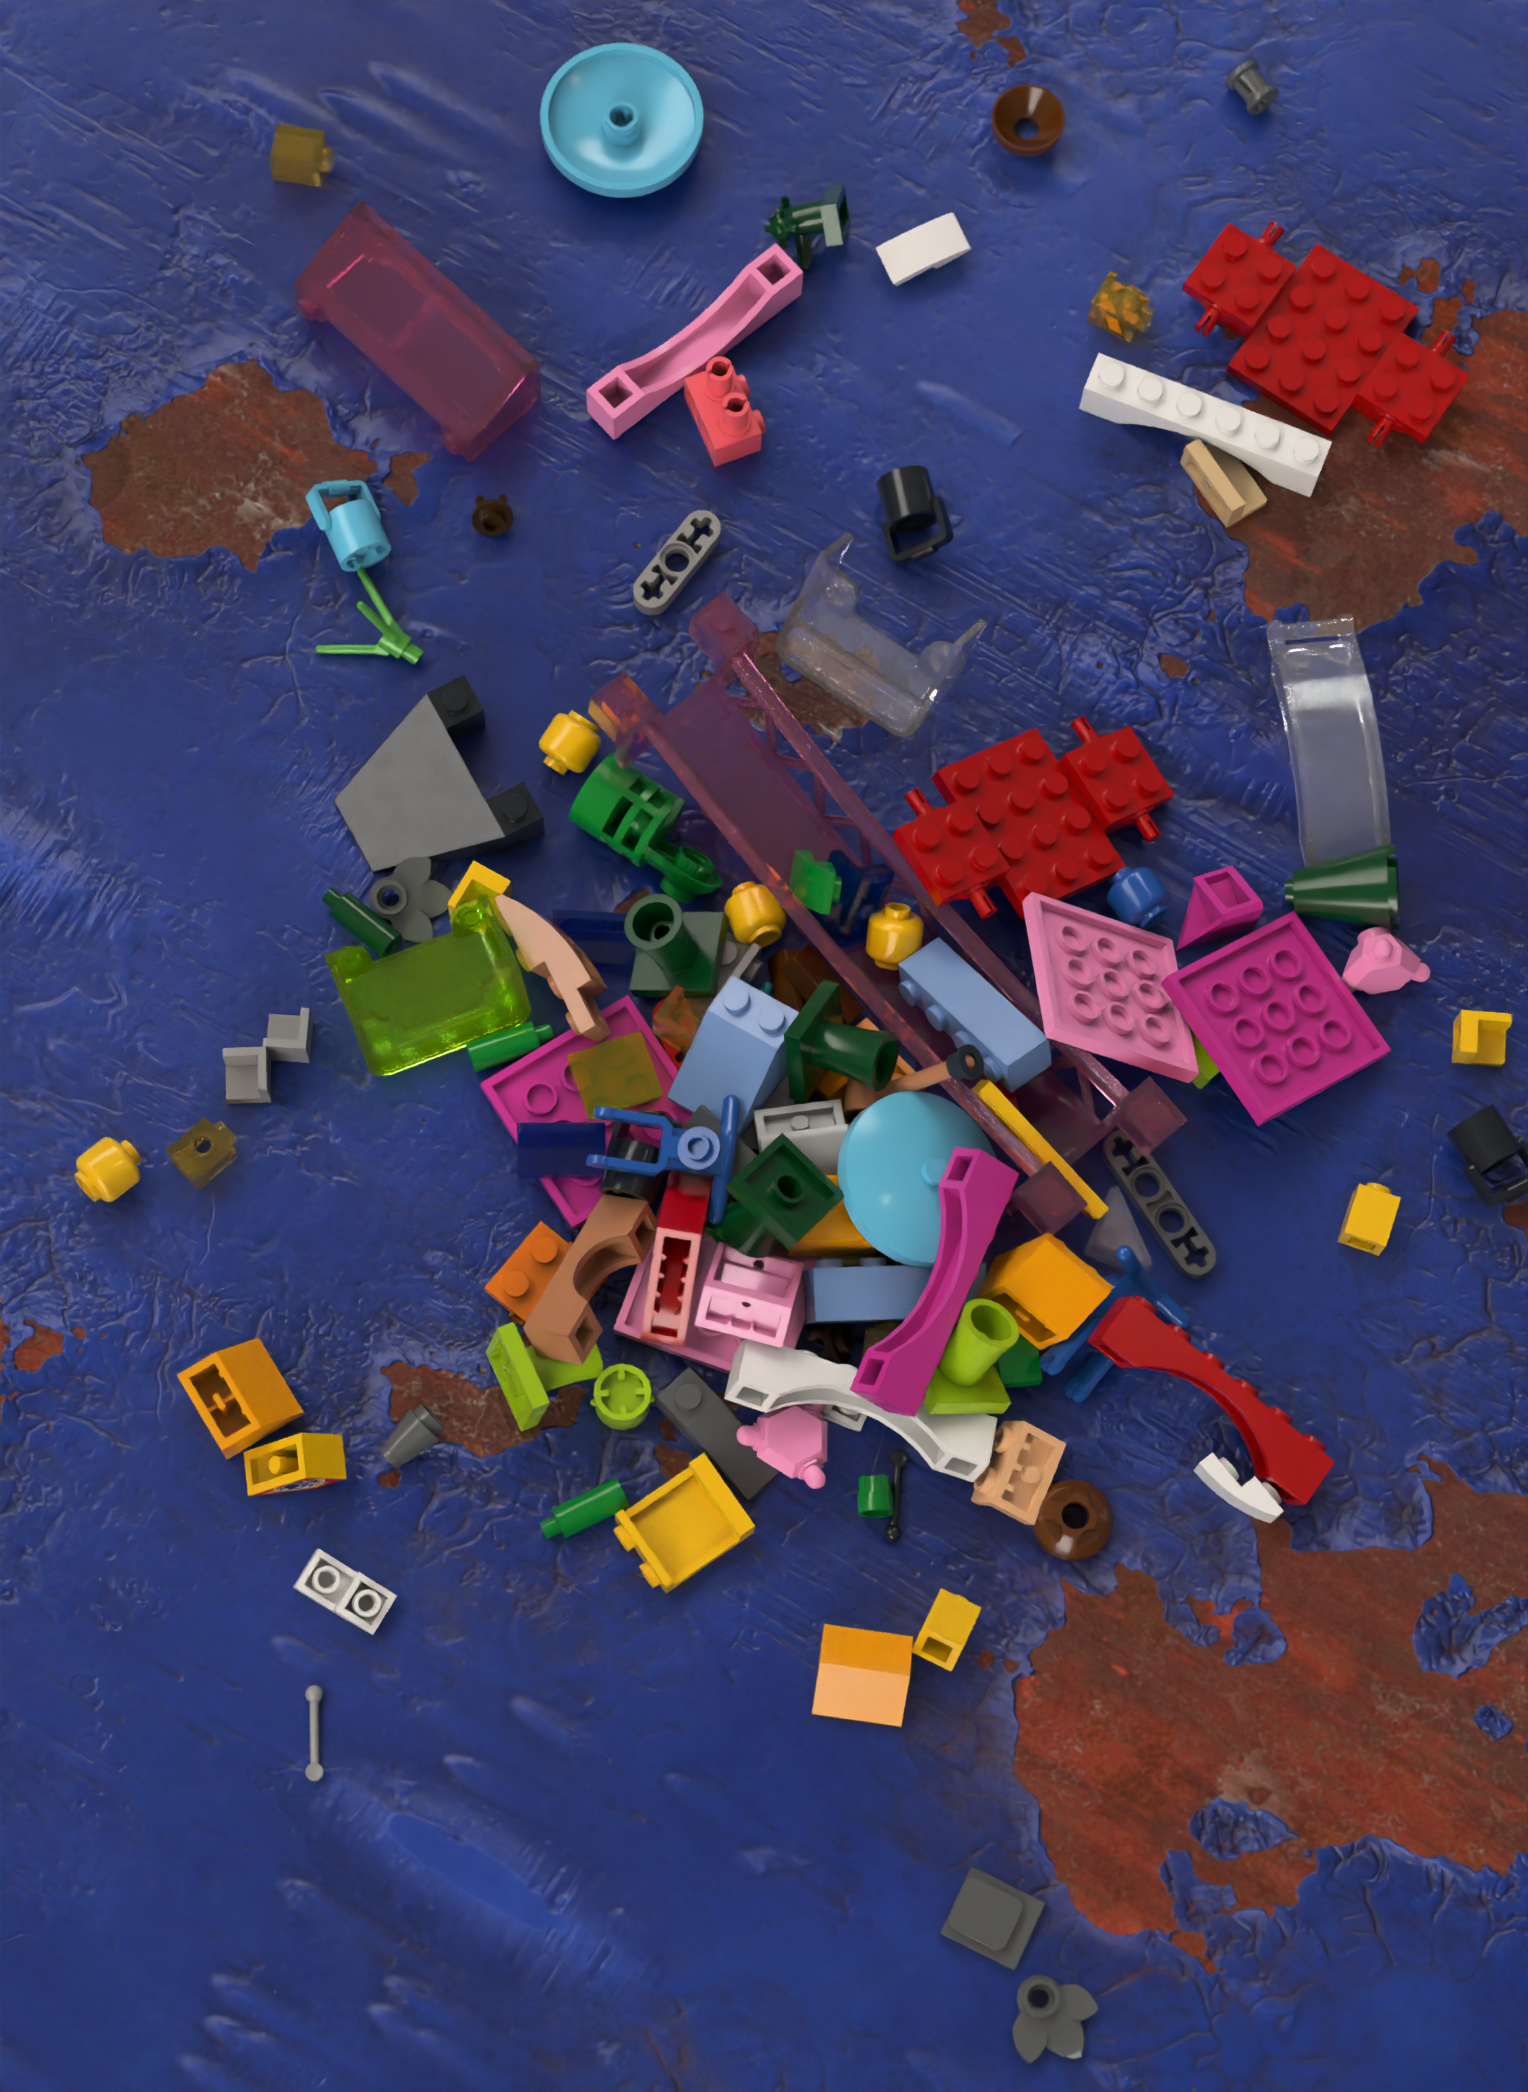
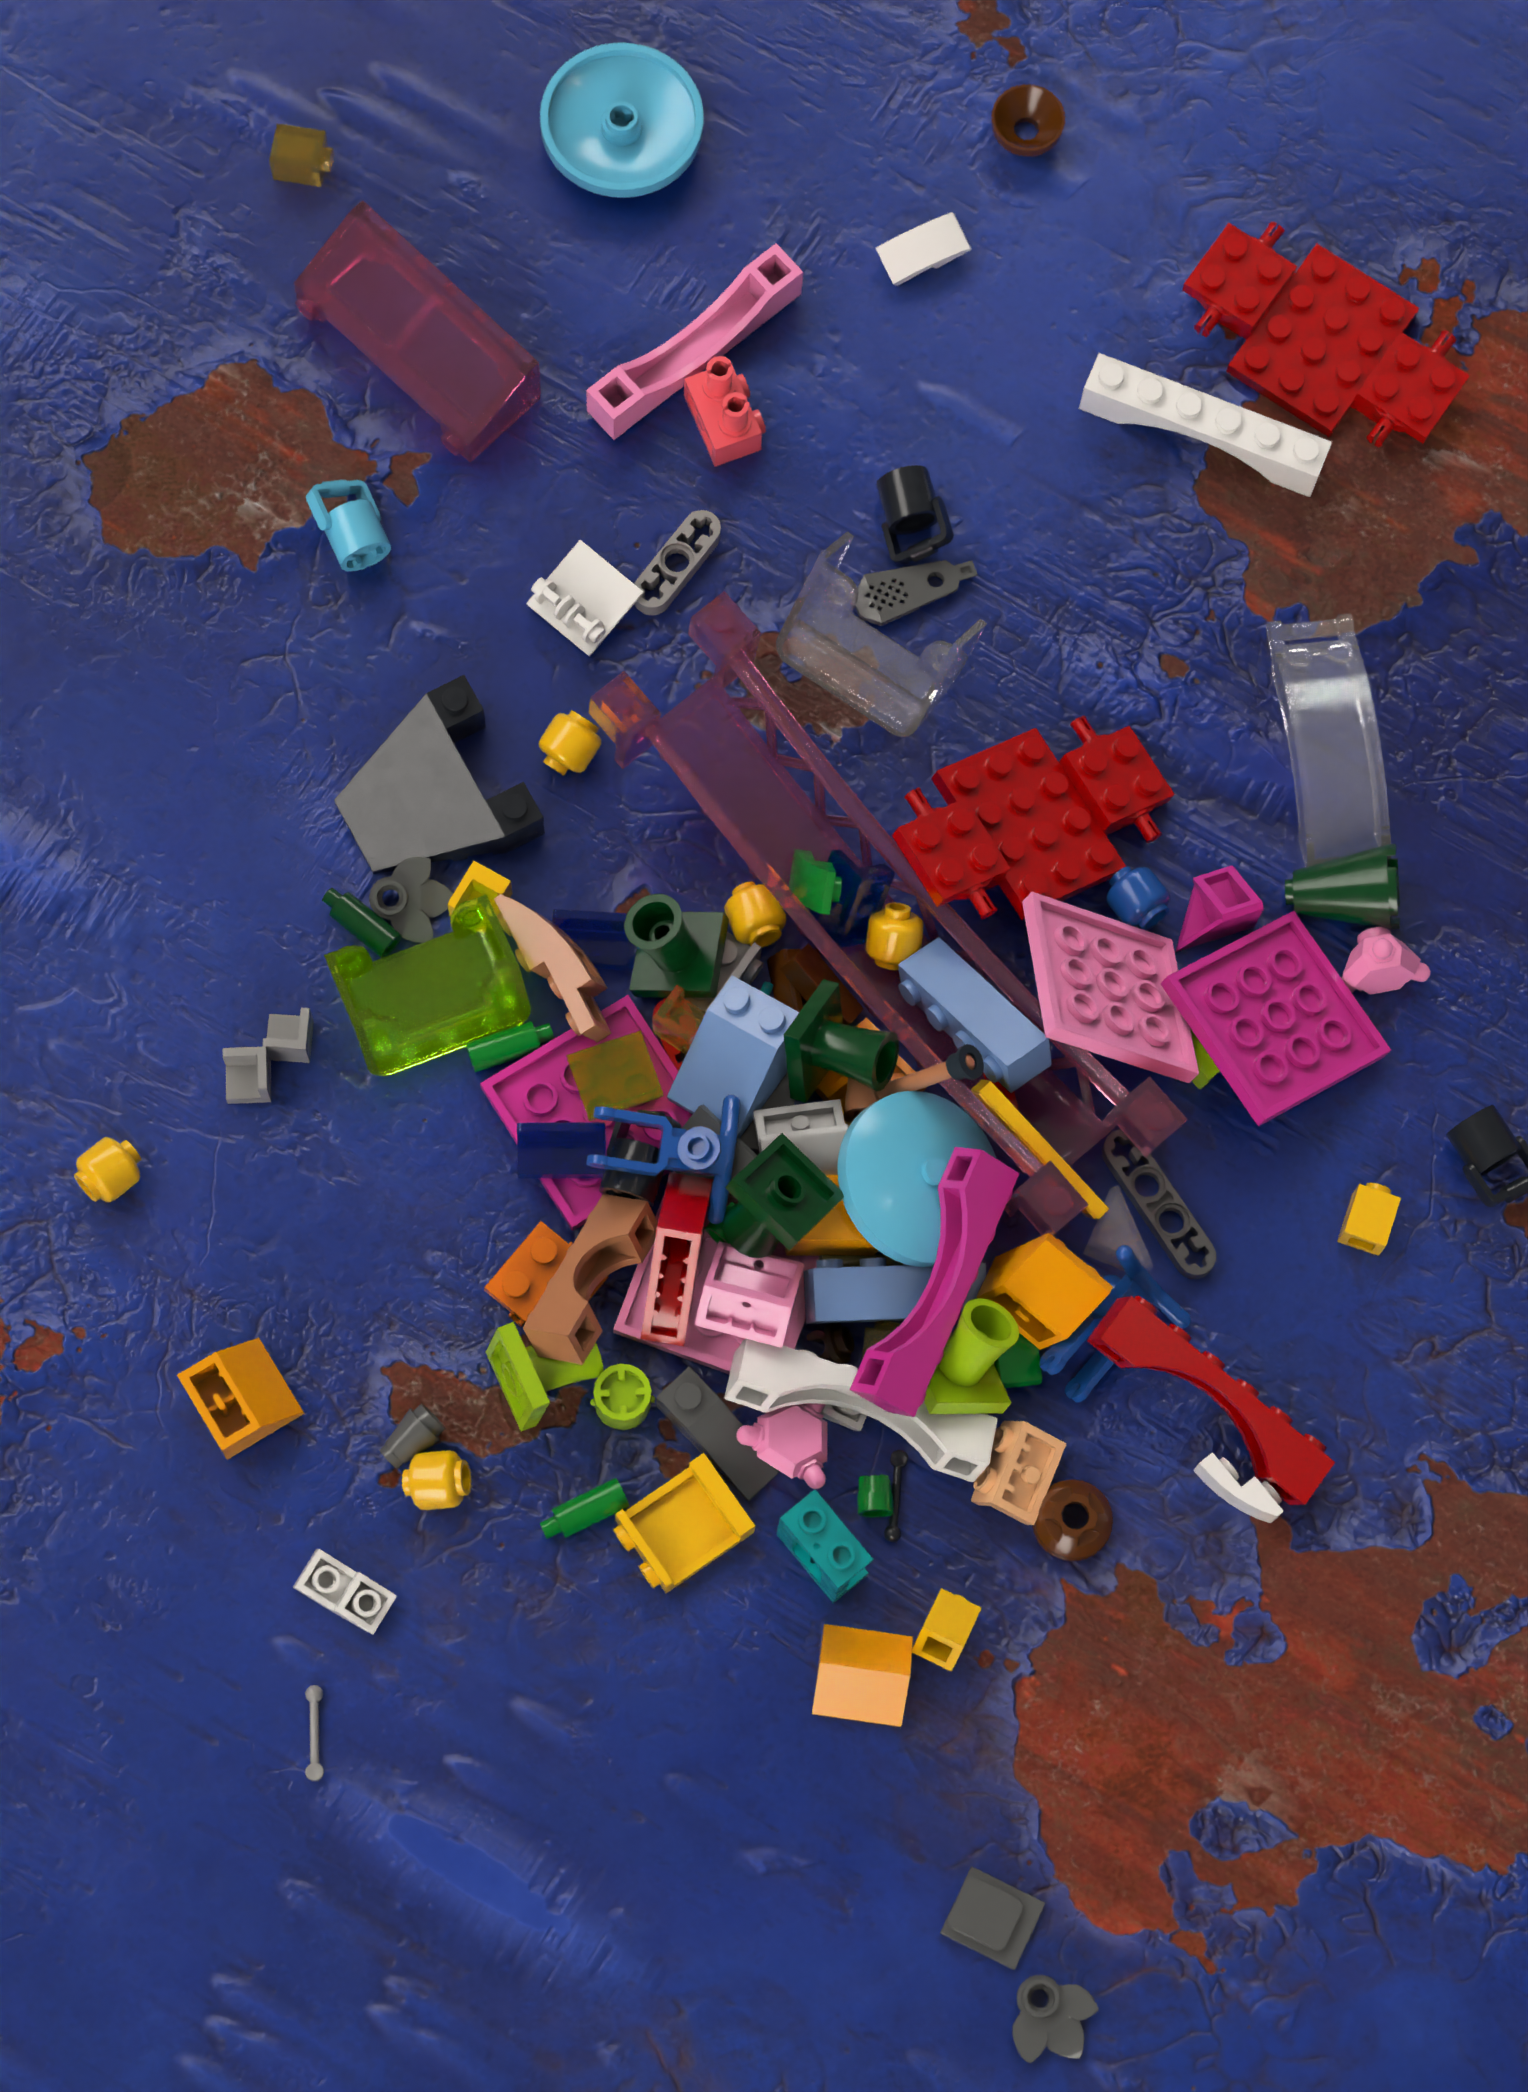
(203, 1167): clear yellow brick -> none
(295, 1464): yellow slope -> none
(393, 640): bright green plant -> none
(437, 1480): none -> yellow head
(492, 516): dark brown plate -> none
(584, 597): none -> white hinge
(636, 820): green cylinder -> none
(805, 219): dark green piece -> none
(817, 1533): none -> teal panel
(915, 586): none -> dark grey piece
(1120, 309): clear yellow brick -> none
(1222, 481): tan panel -> none
(1252, 87): dark grey bush -> none
(1480, 1037): yellow panel -> none

